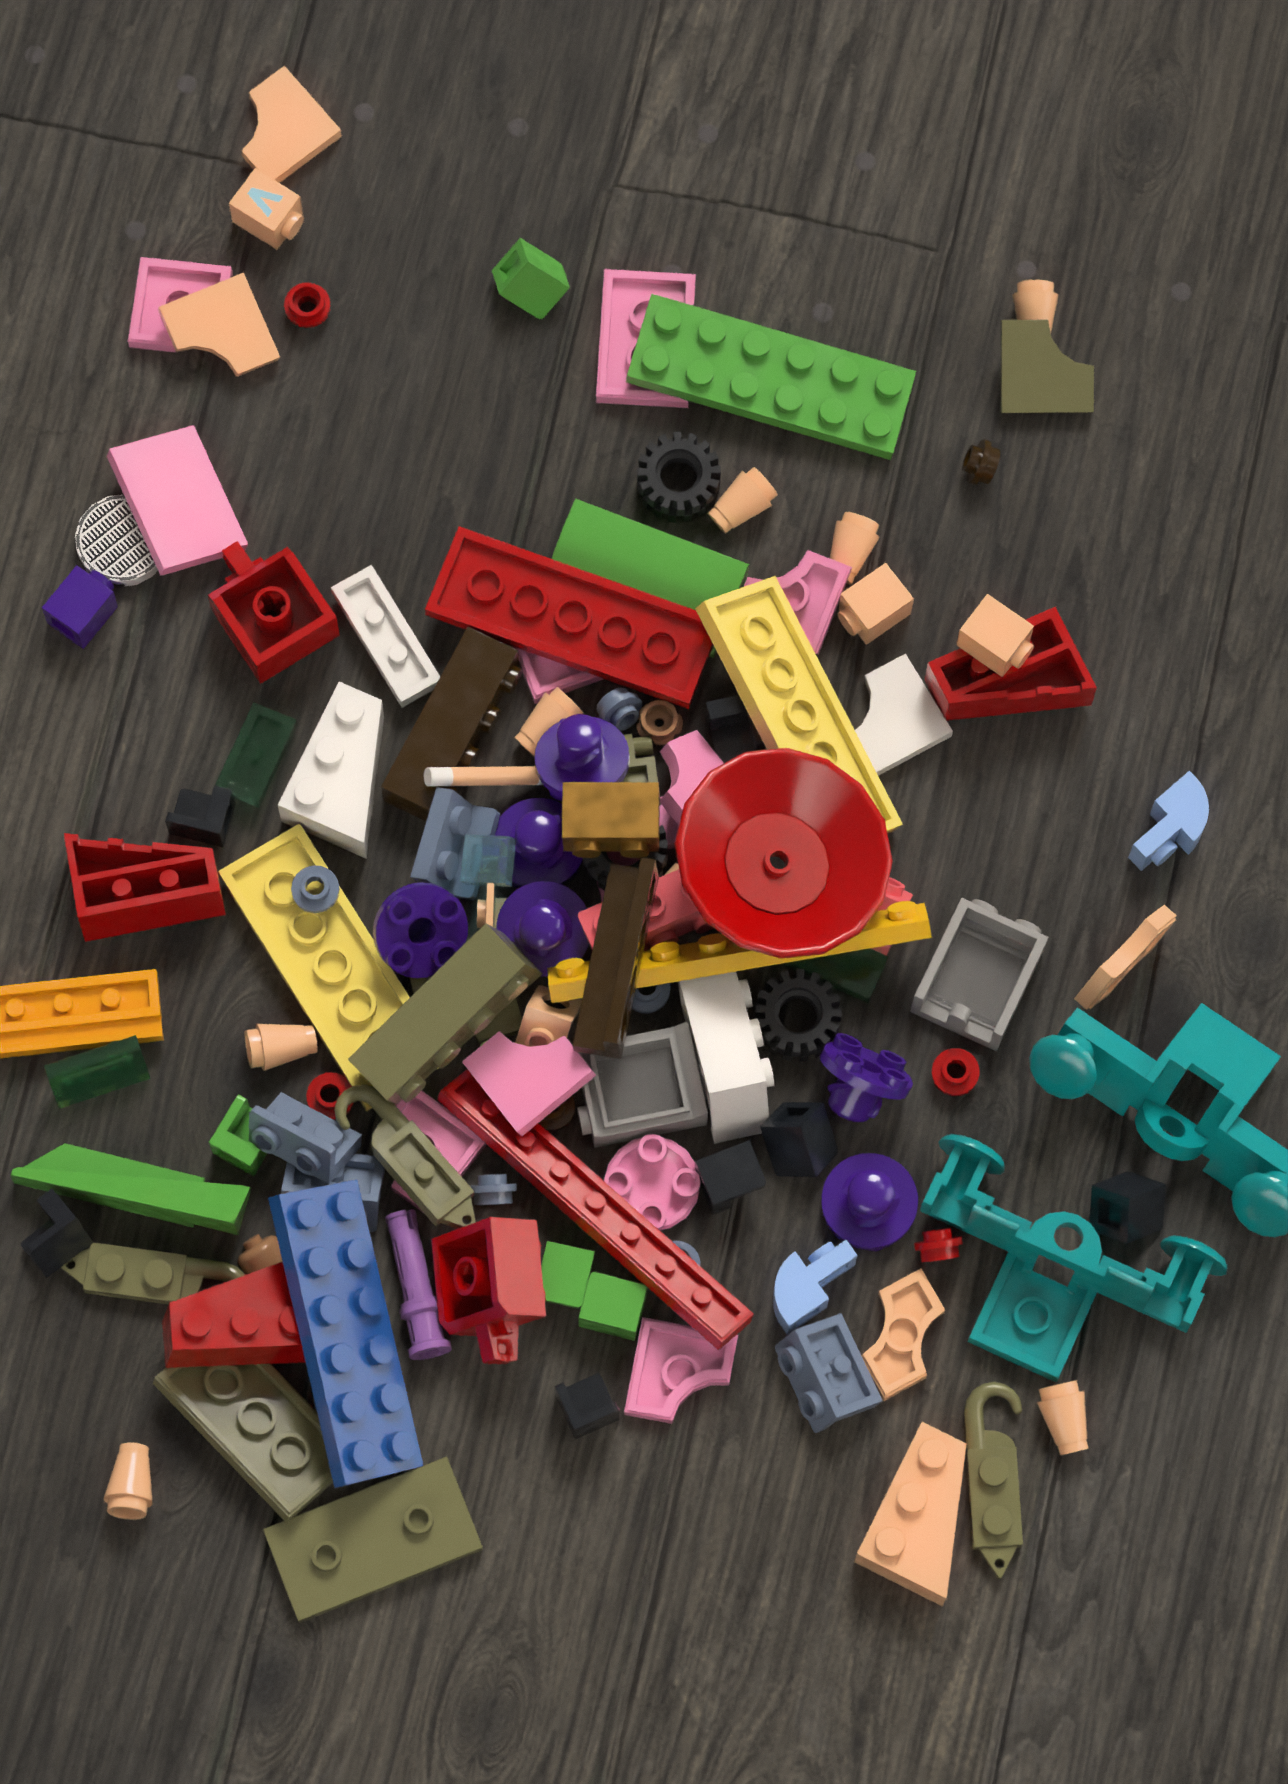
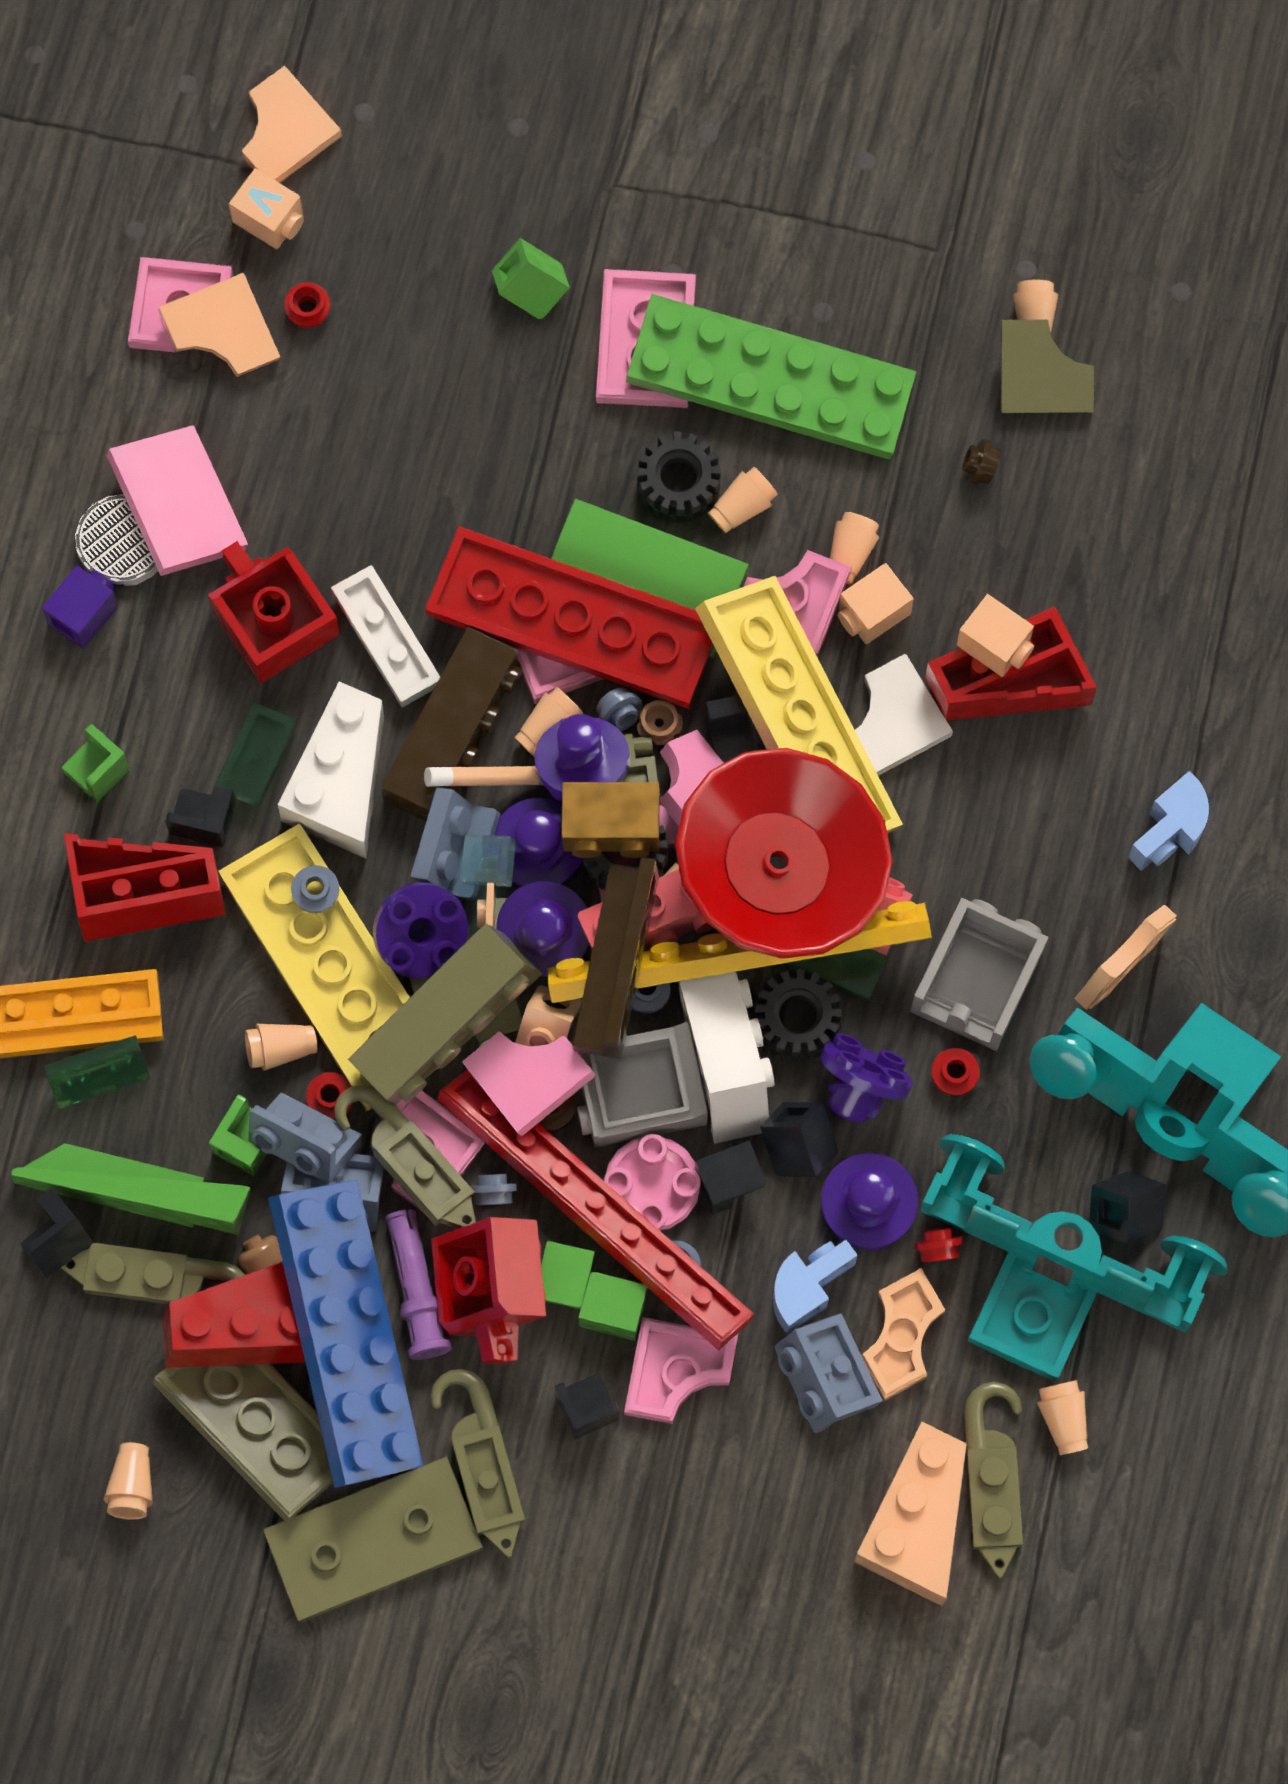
(96, 765): none -> bright green panel
(483, 1463): none -> olive plate

